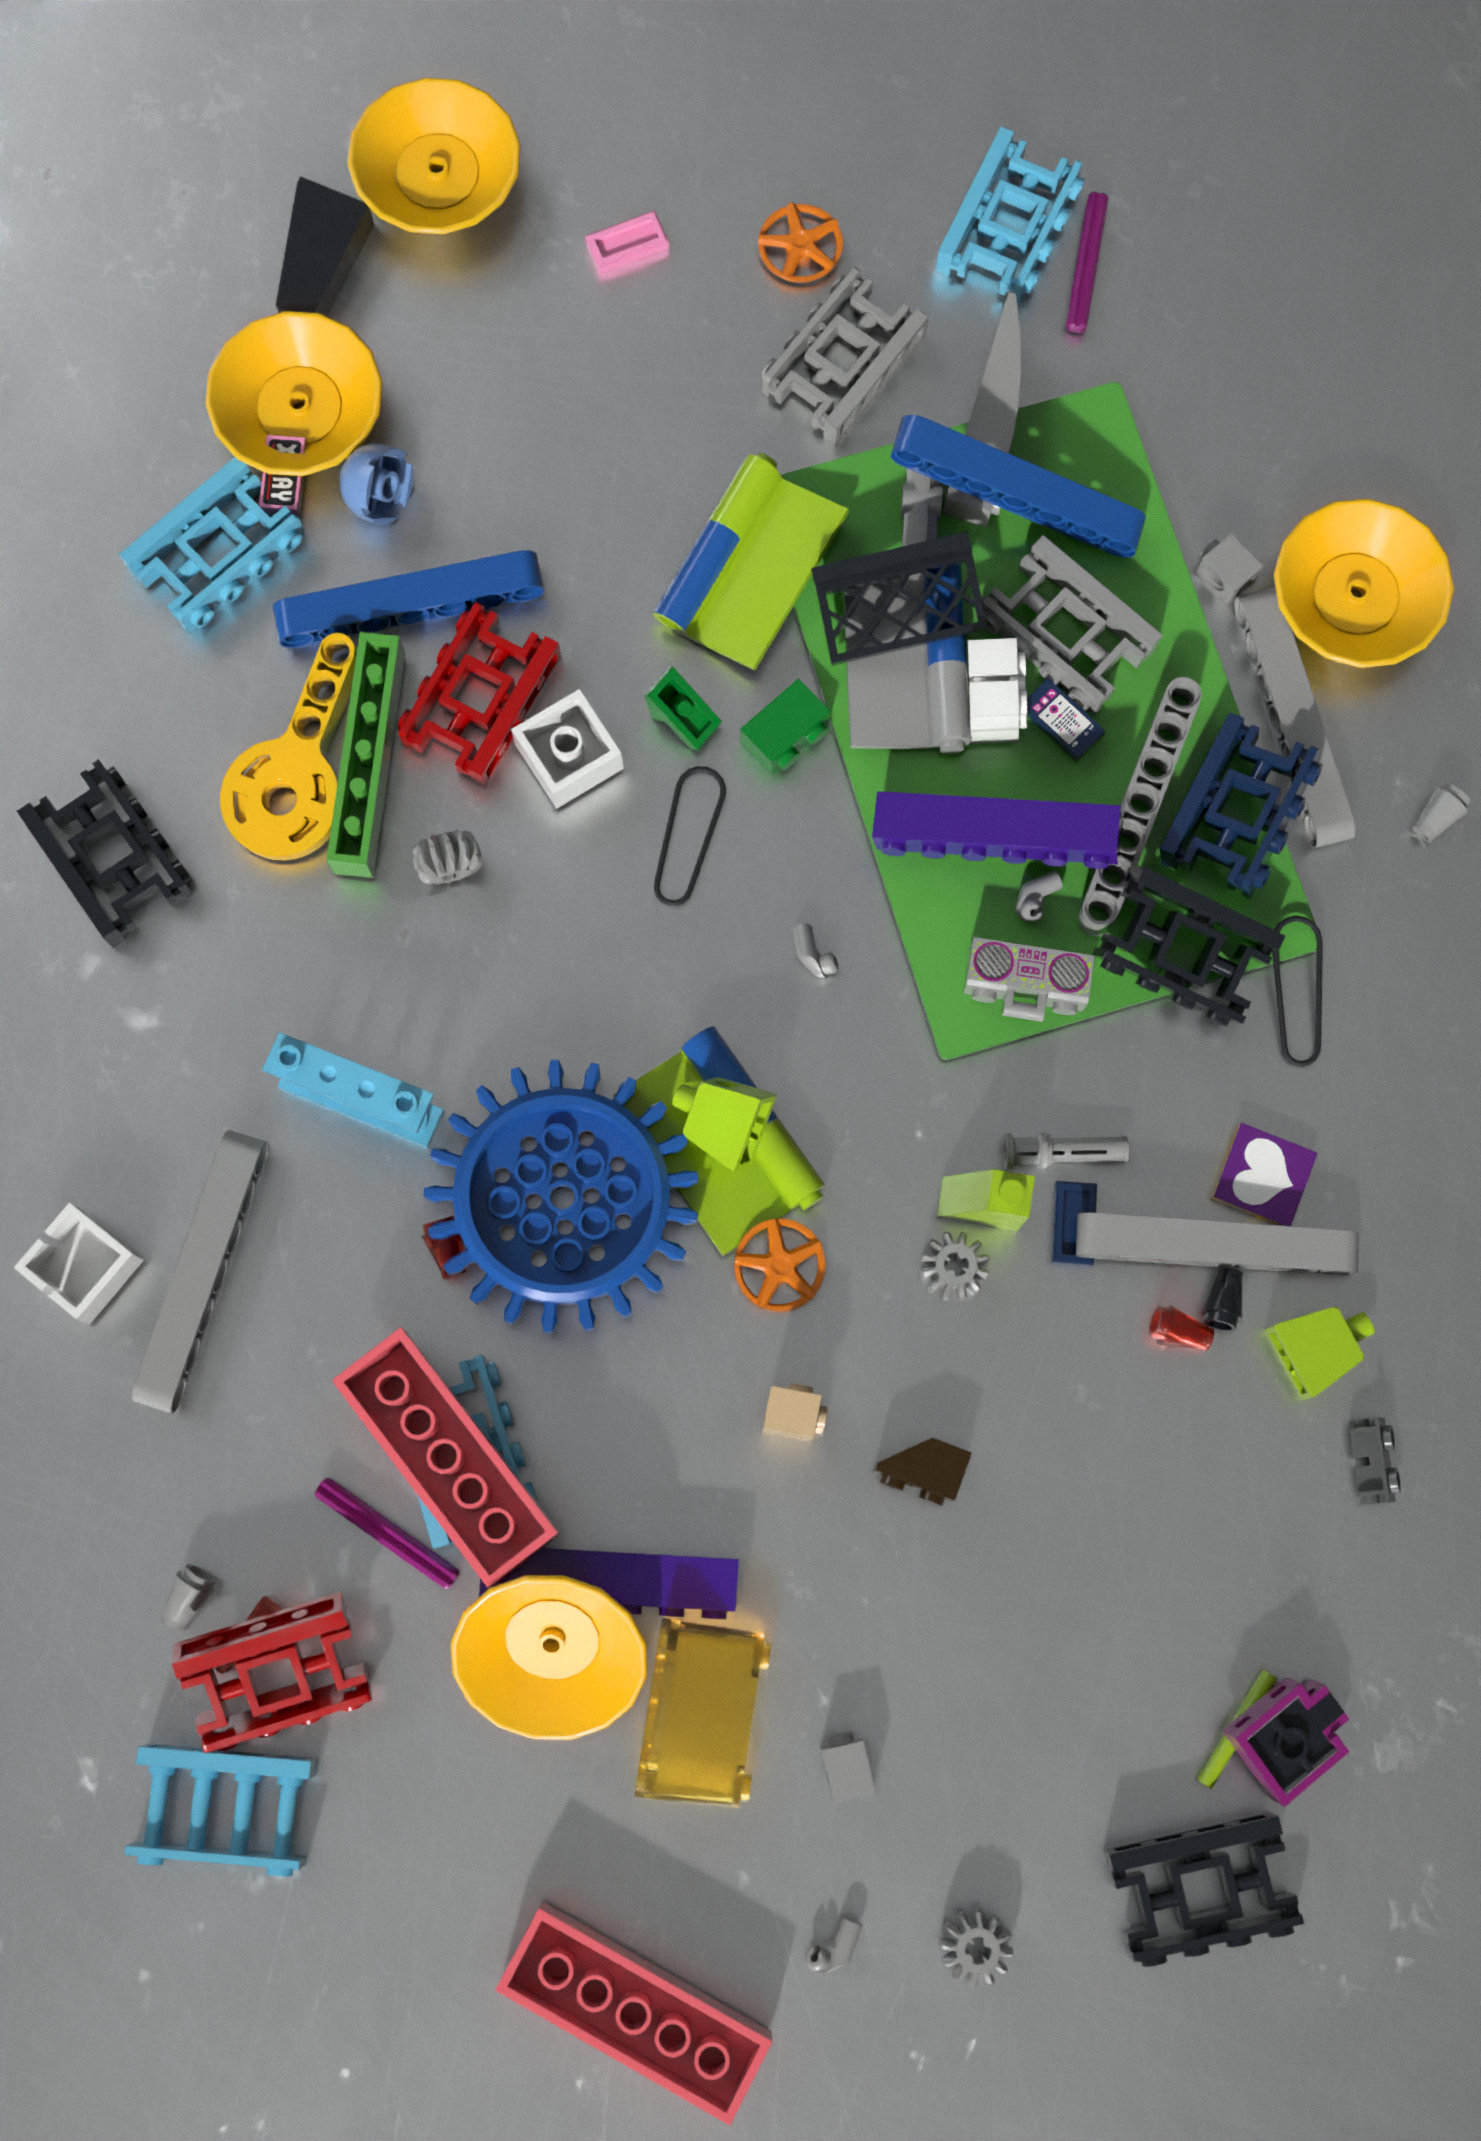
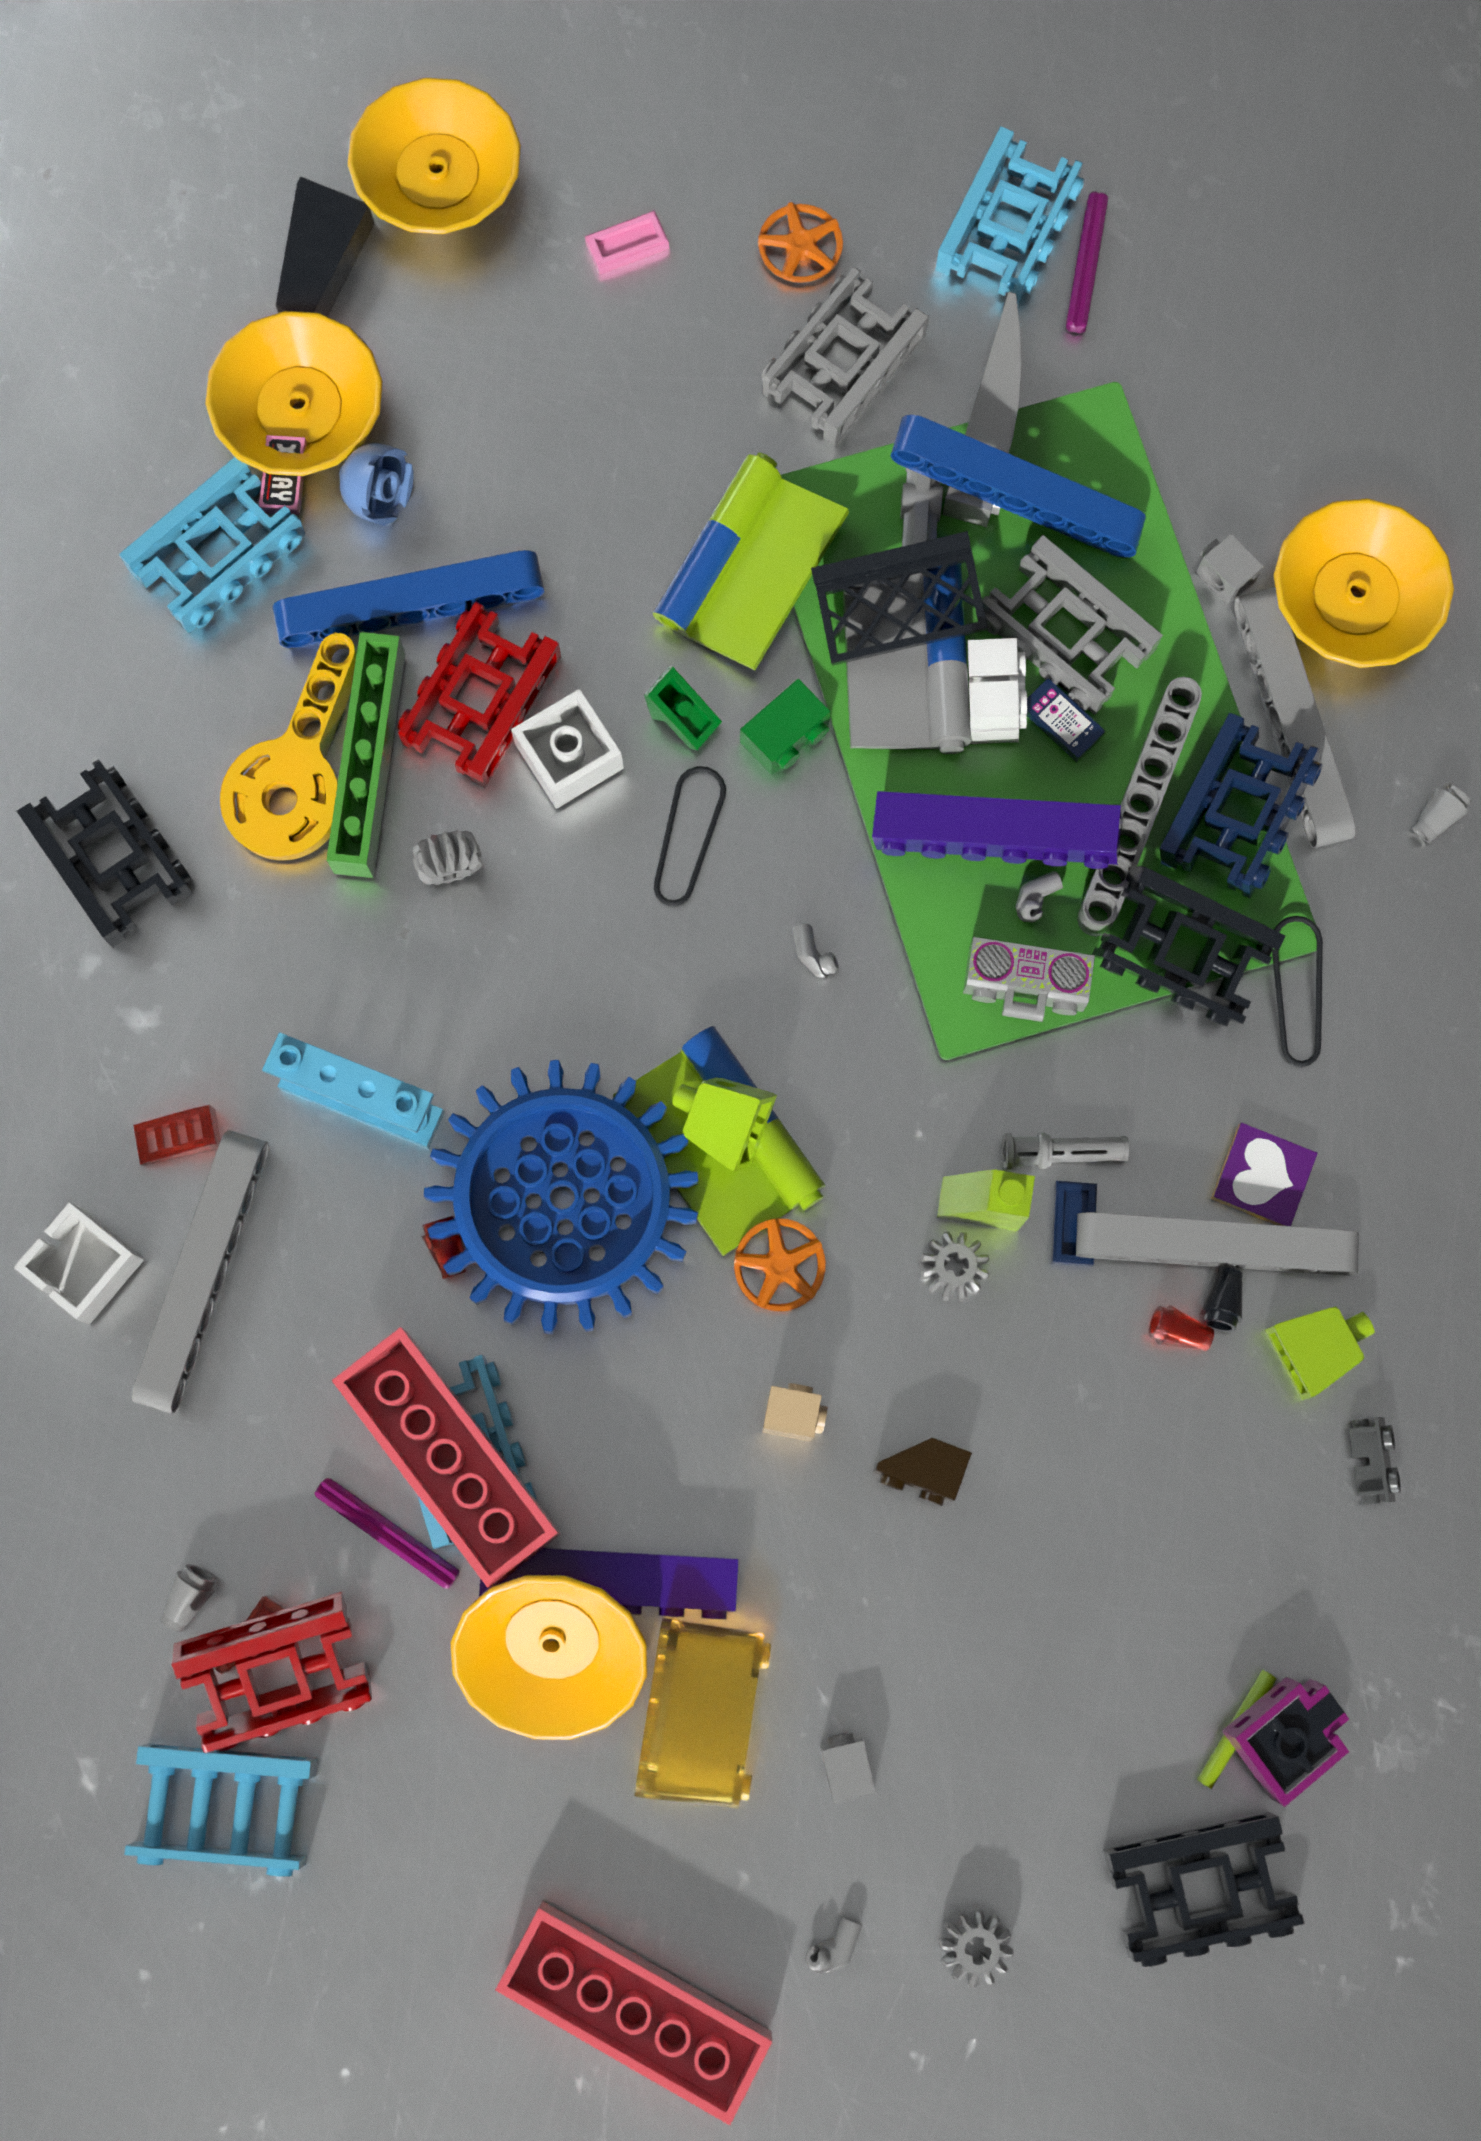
(209, 1142): none -> clear red slope

